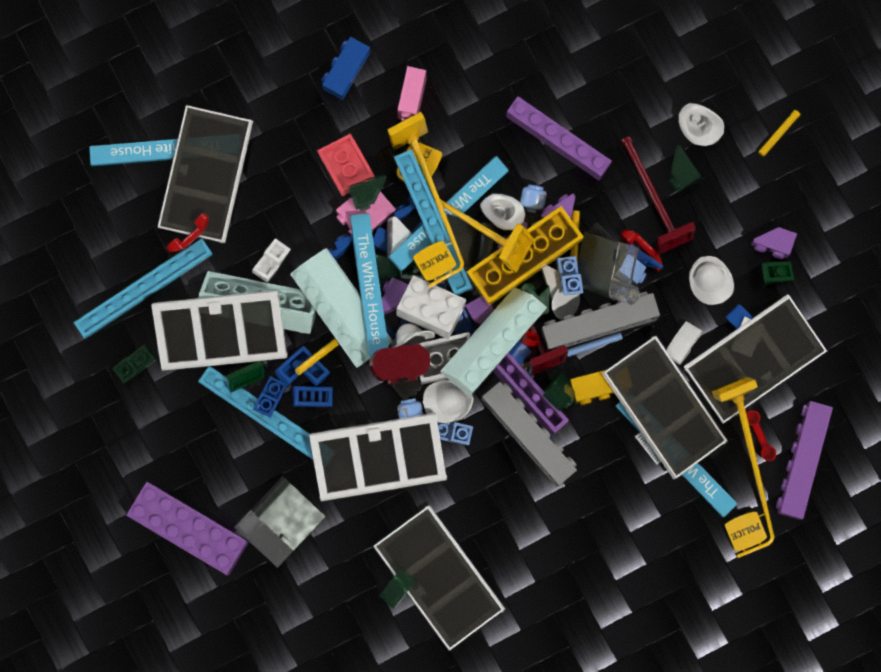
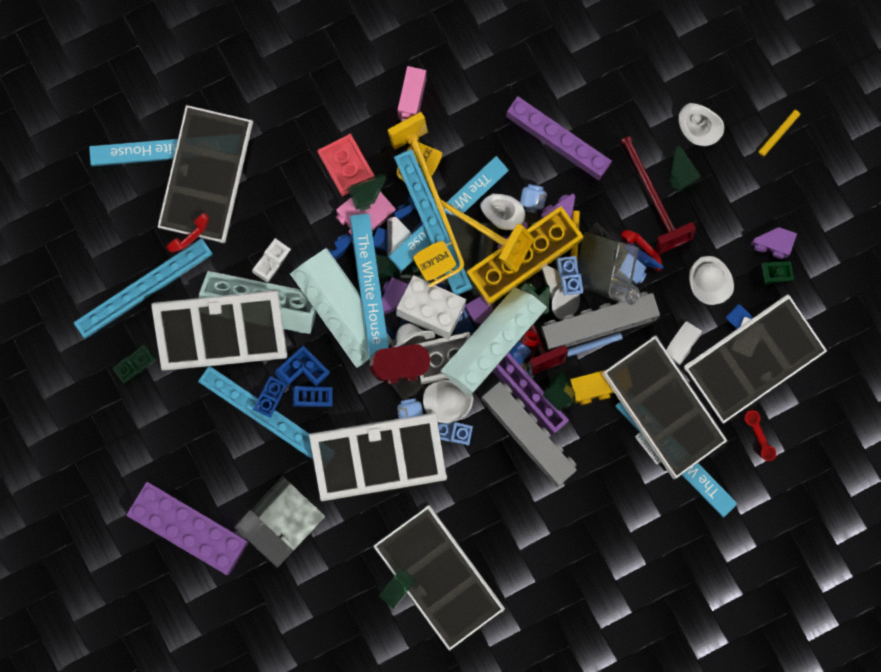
(245, 376): dark green tile -> none
(317, 356): yellow bar -> none
(345, 67): blue brick -> none
(746, 529): yellow piece -> none
(804, 460): medium lavender brick -> none

